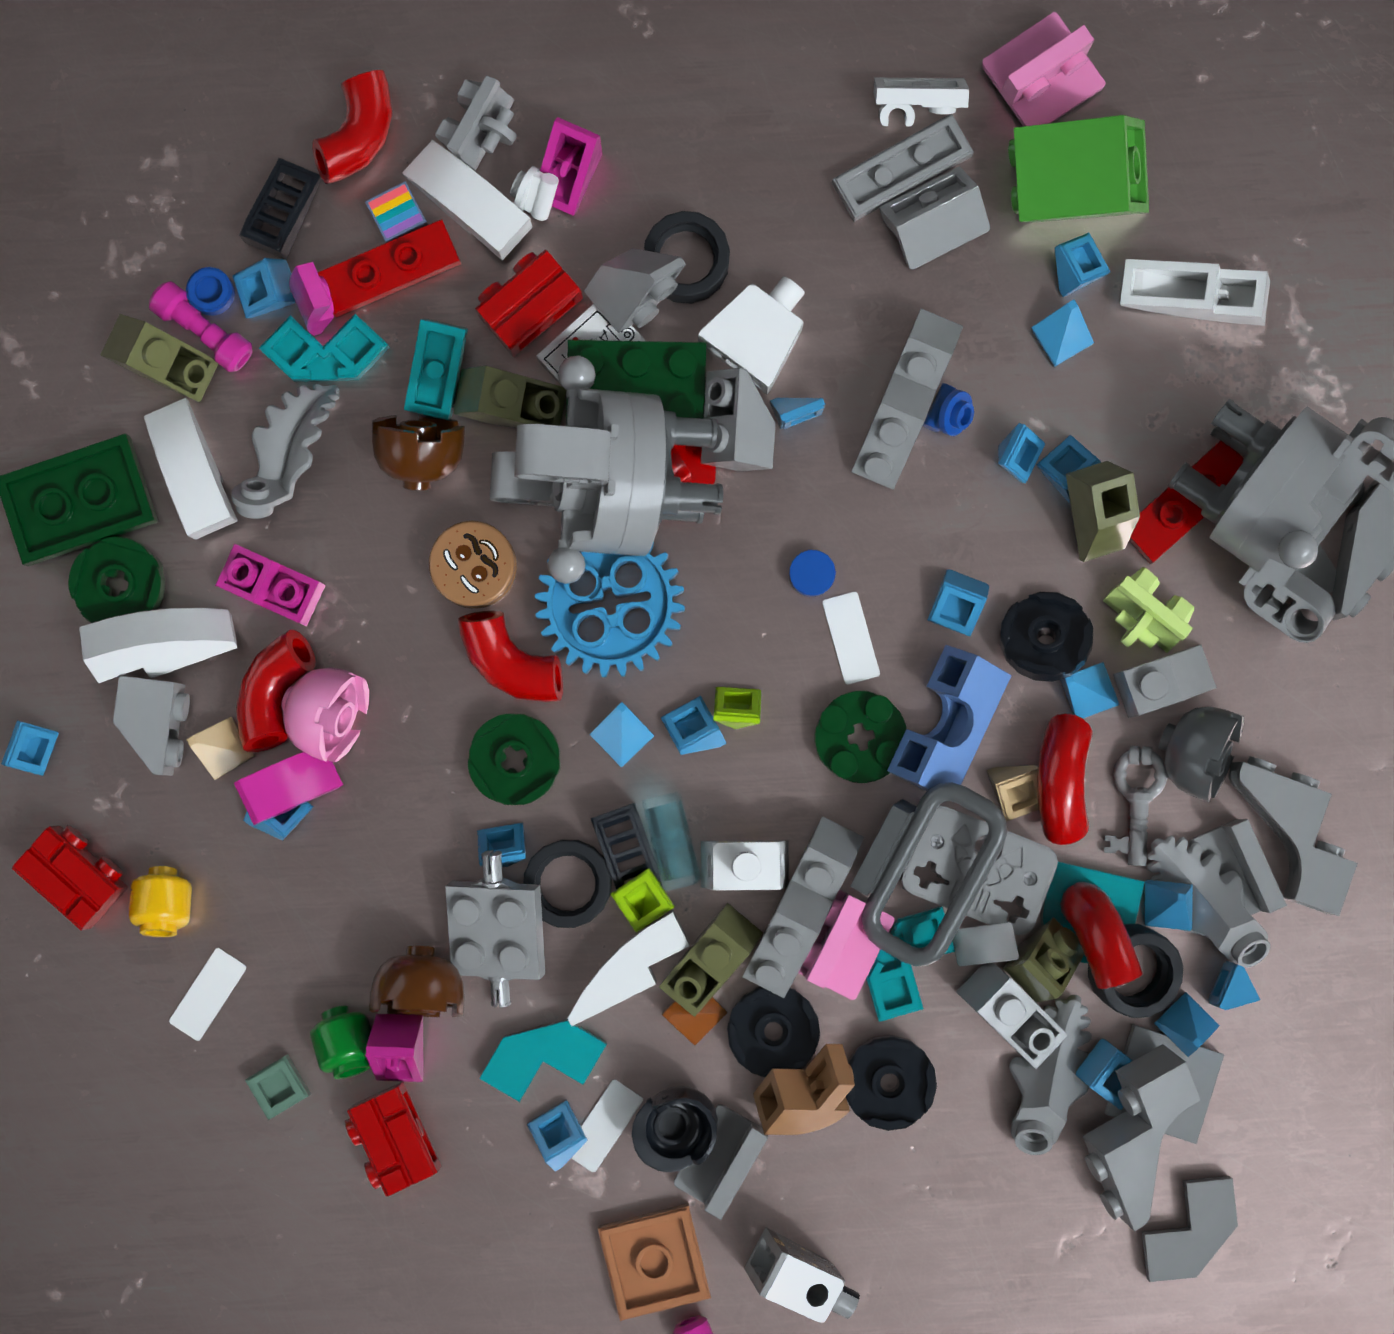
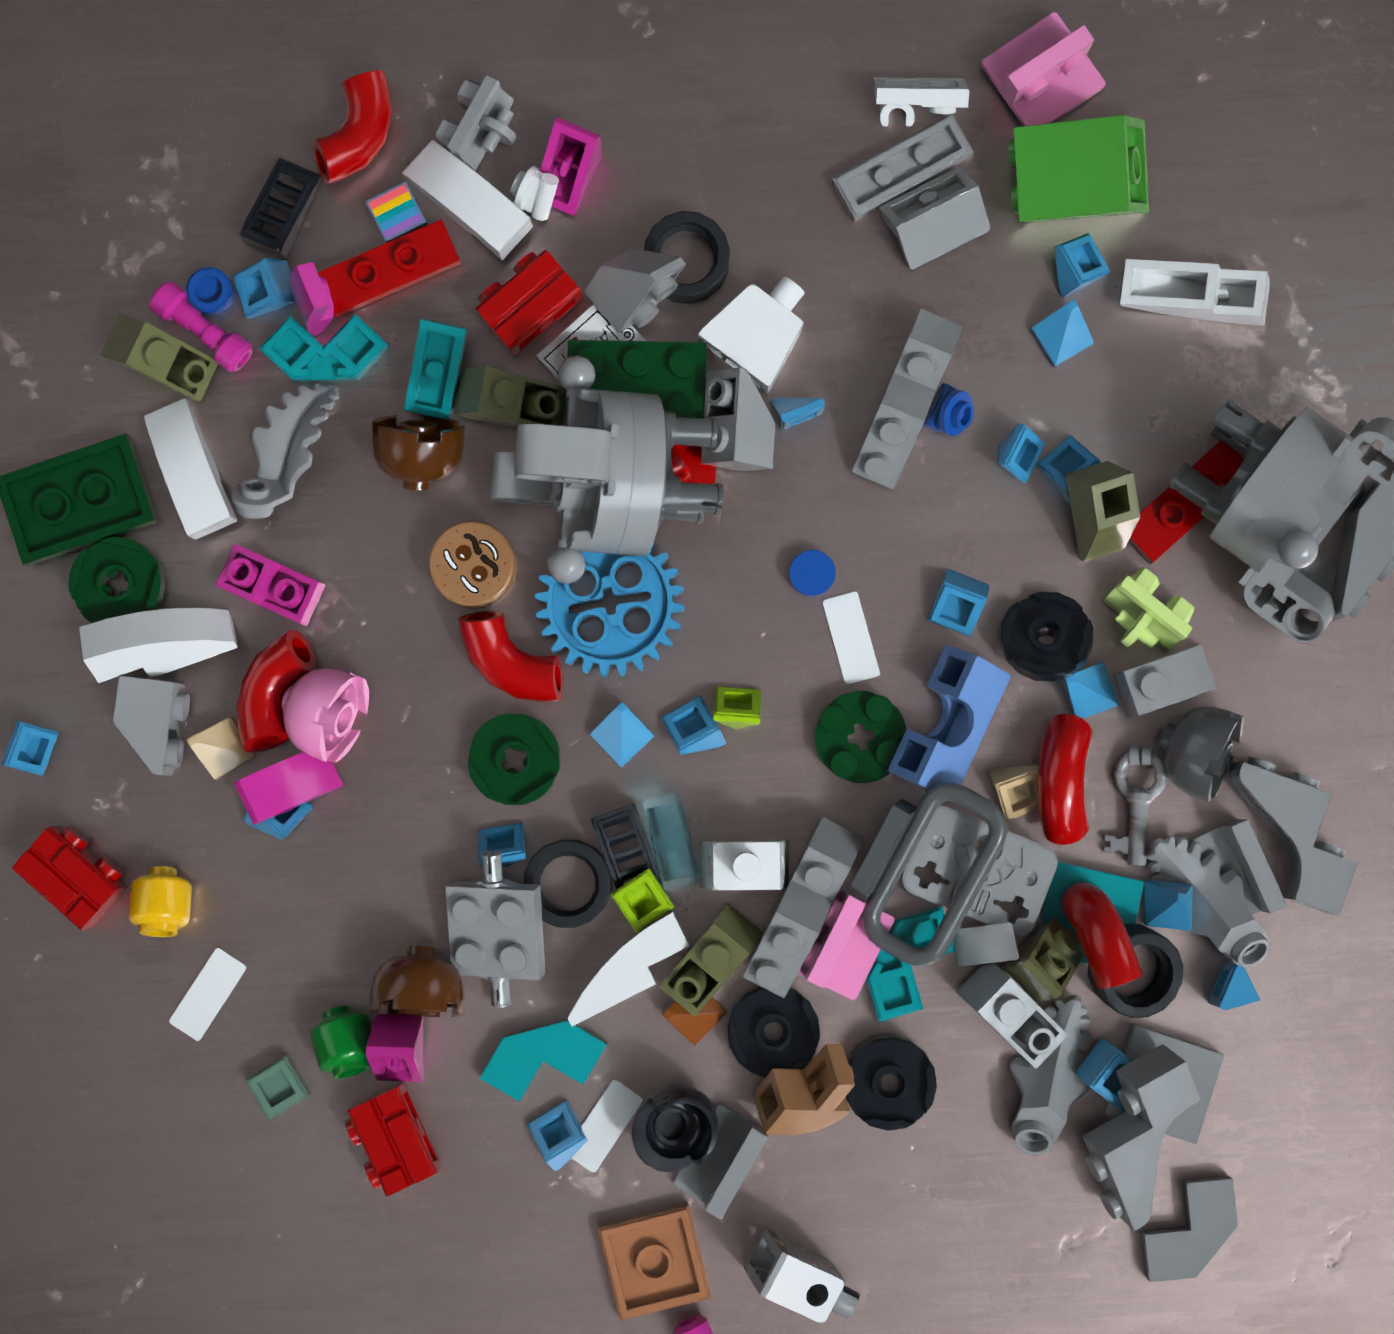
(1187, 1024): dark azure slope -> none

